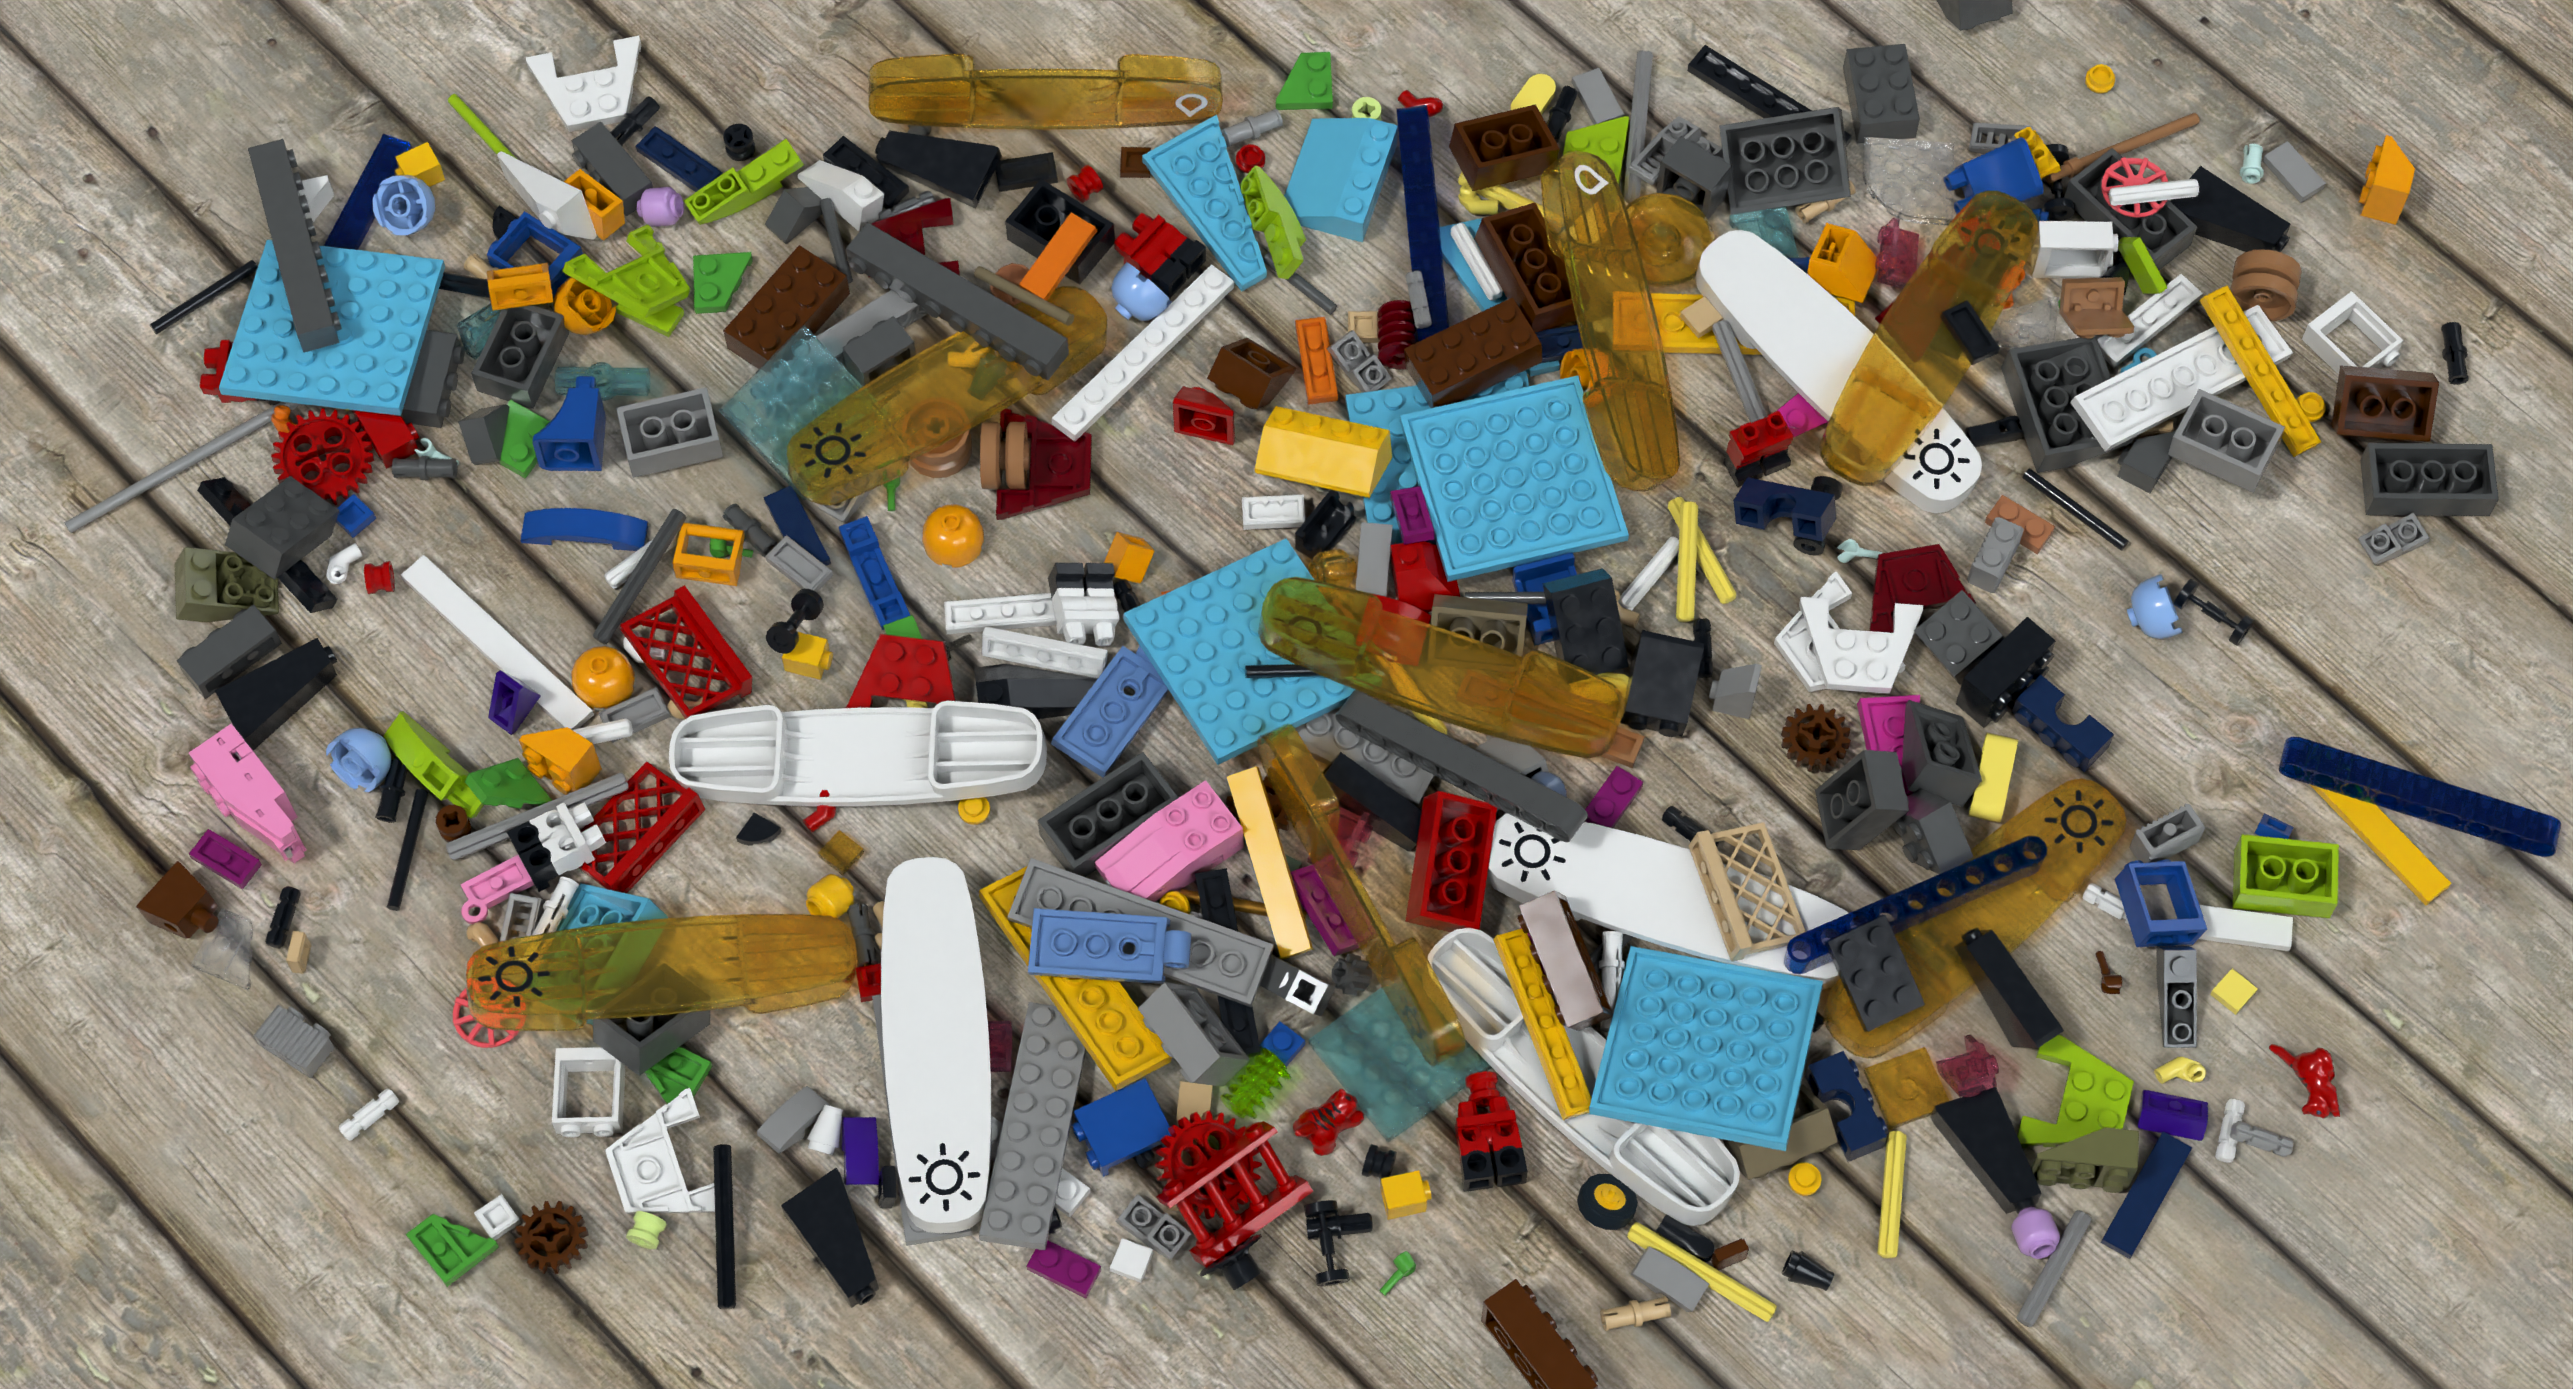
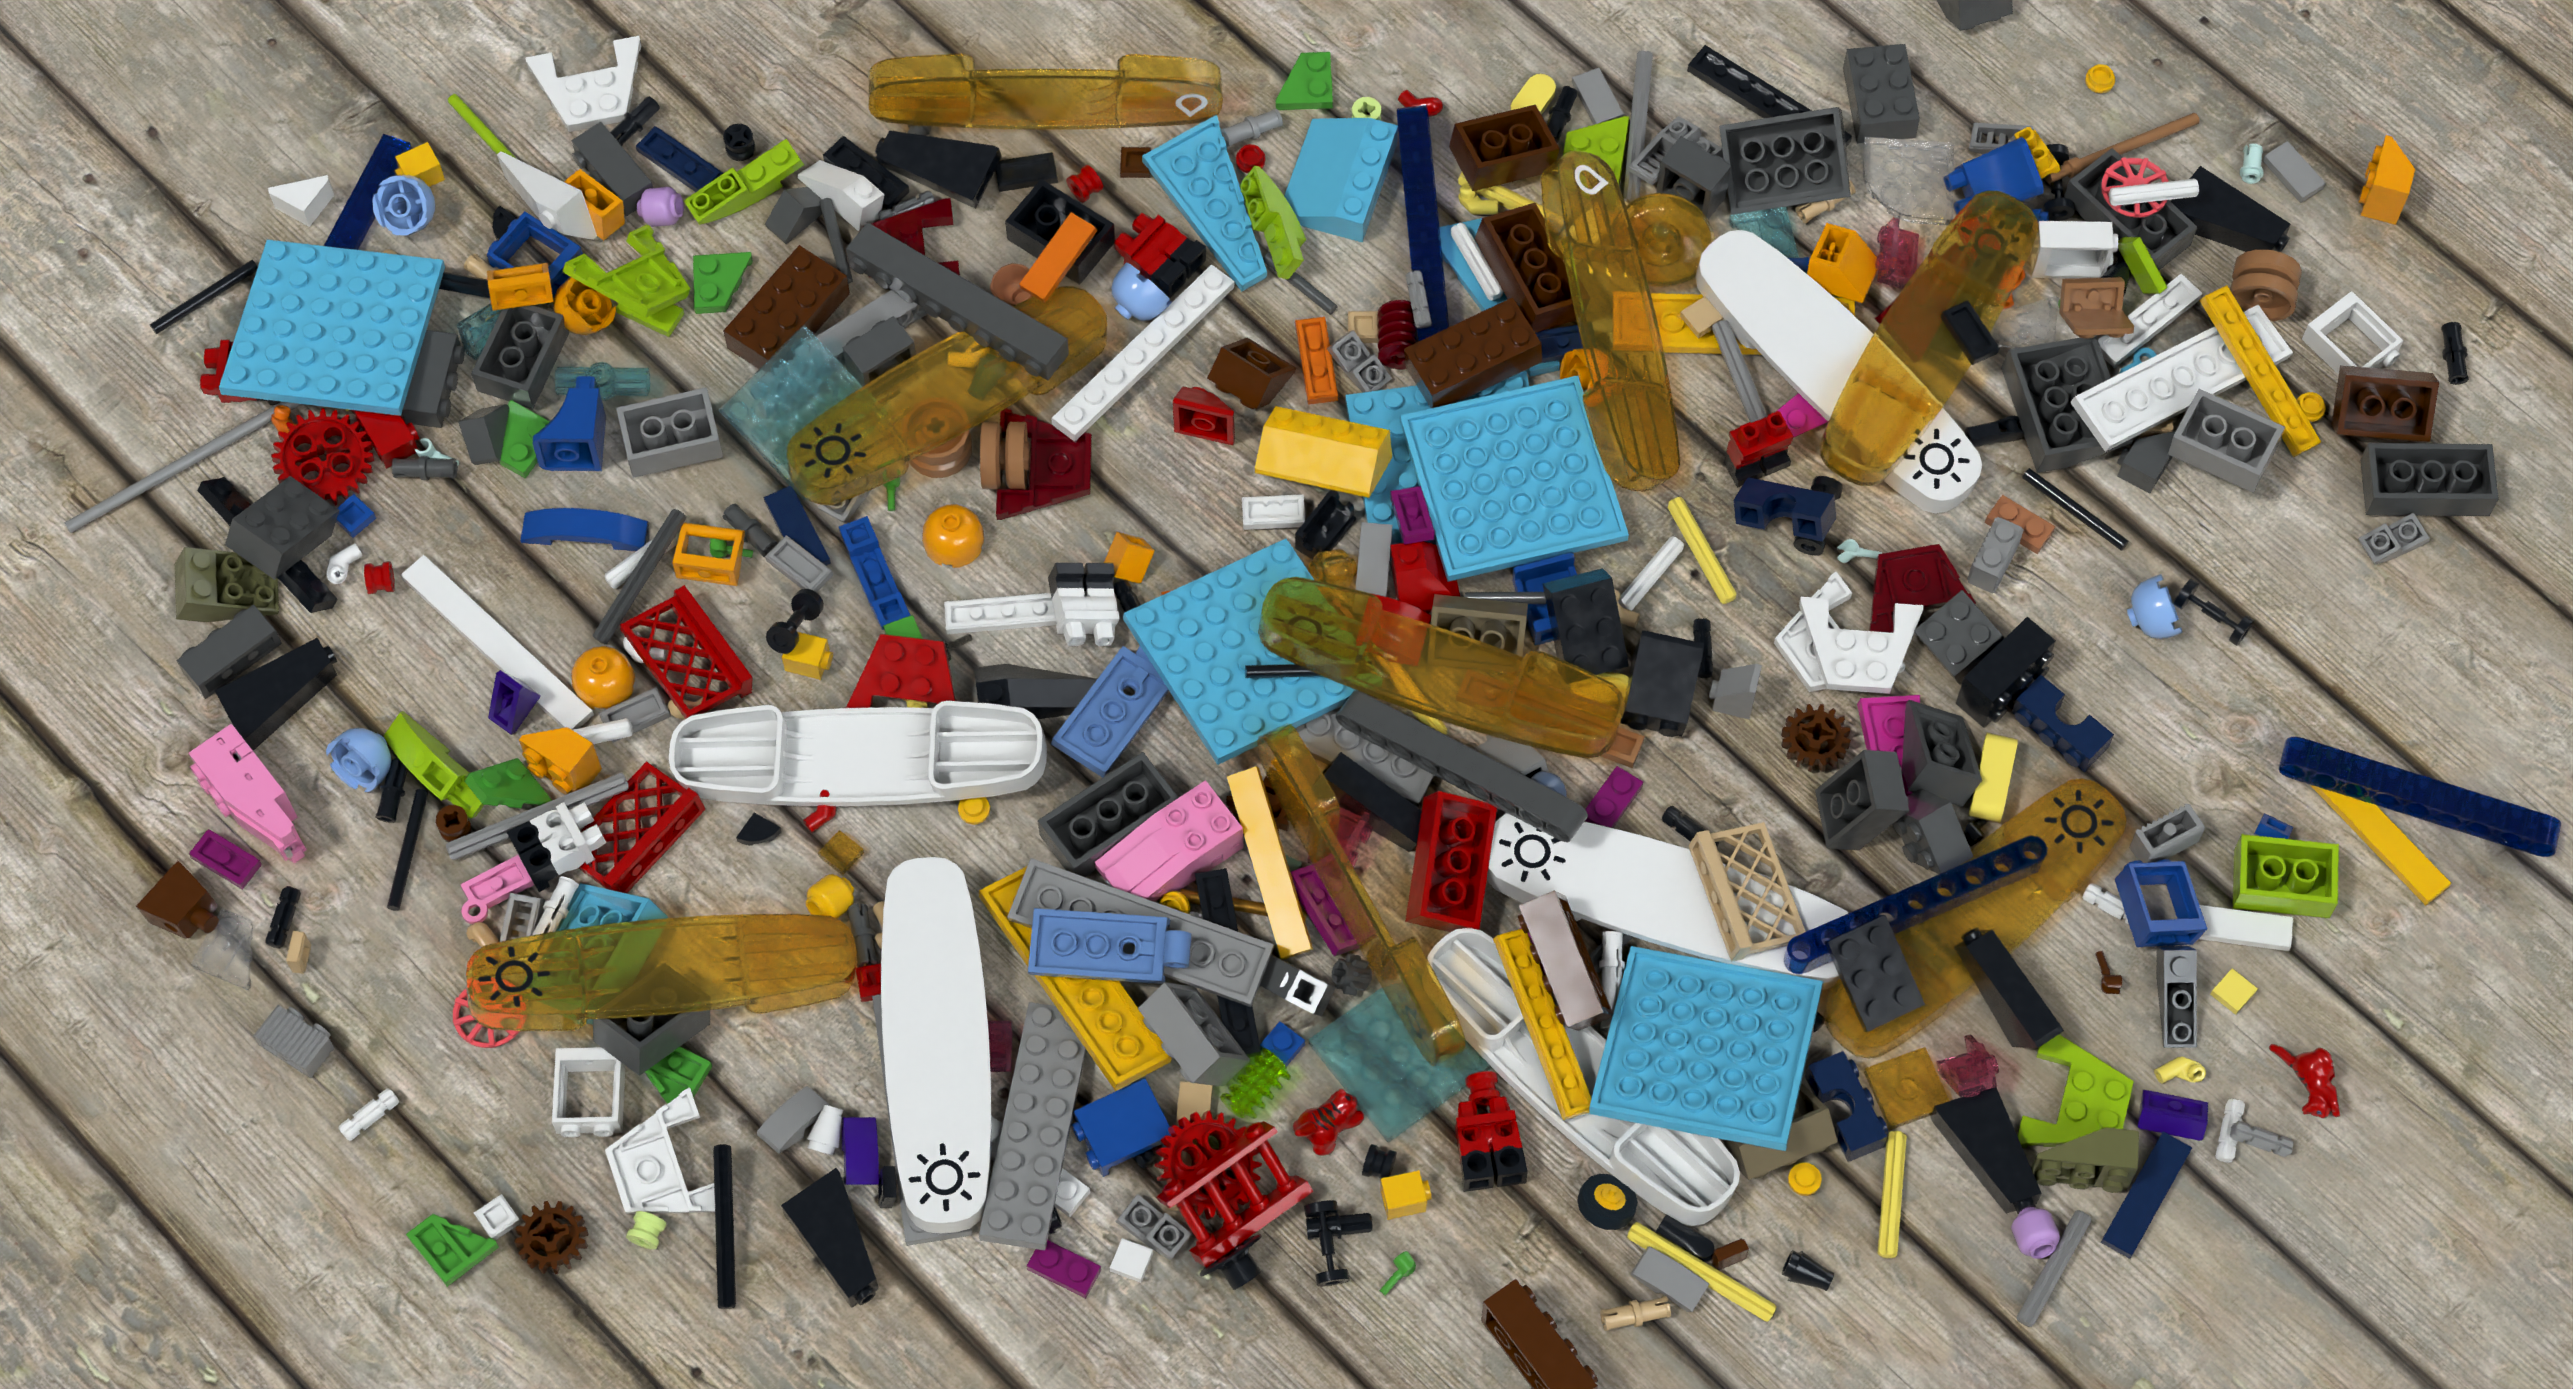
(294, 246): dark grey brick -> none
(1024, 295): dark tan bar -> none
(1043, 652): white tile -> none
(1687, 561): light yellow axle -> none
(1974, 833): none -> black hand

